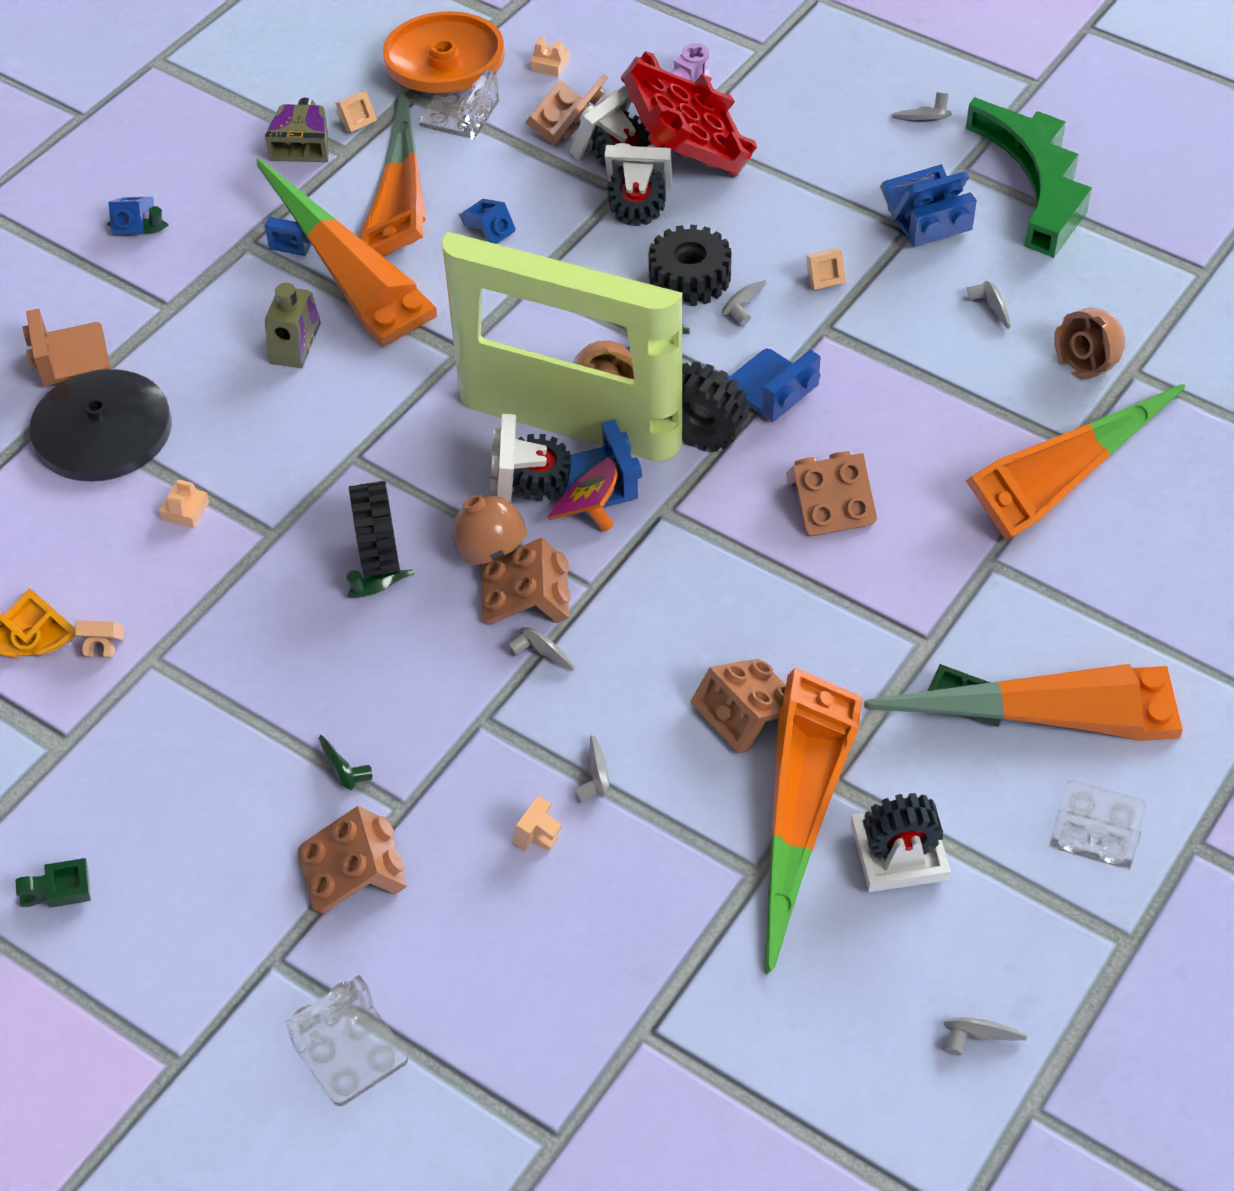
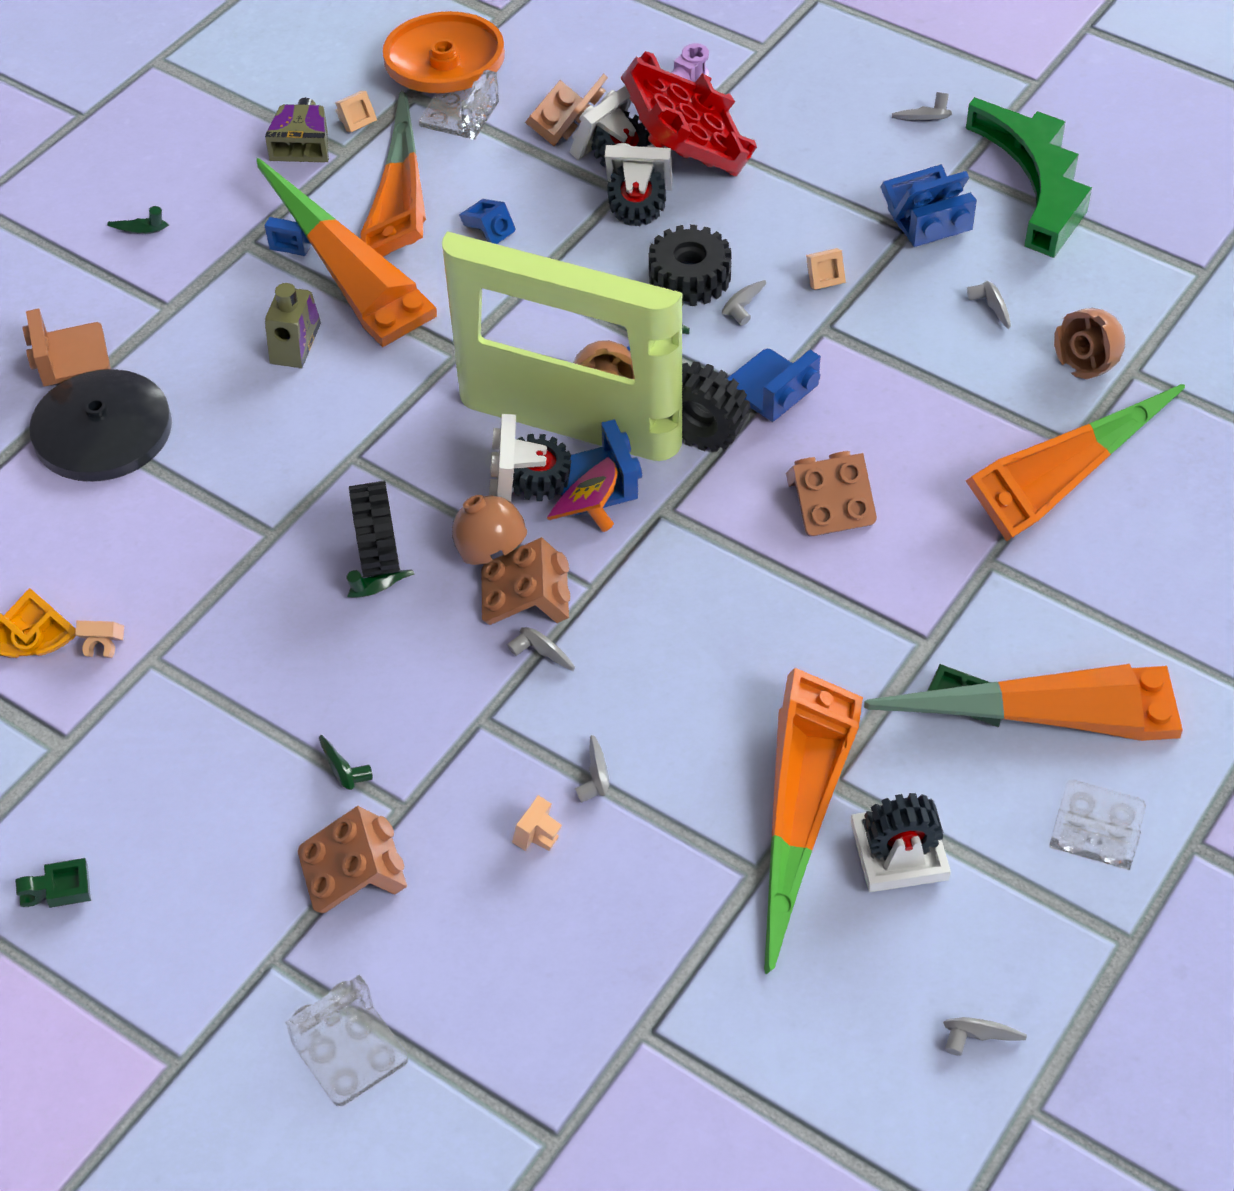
(127, 214): blue bracket -> none
(184, 504): light nougat tile -> none
(549, 58): light nougat tile -> none
(740, 700): nougat bracket -> none

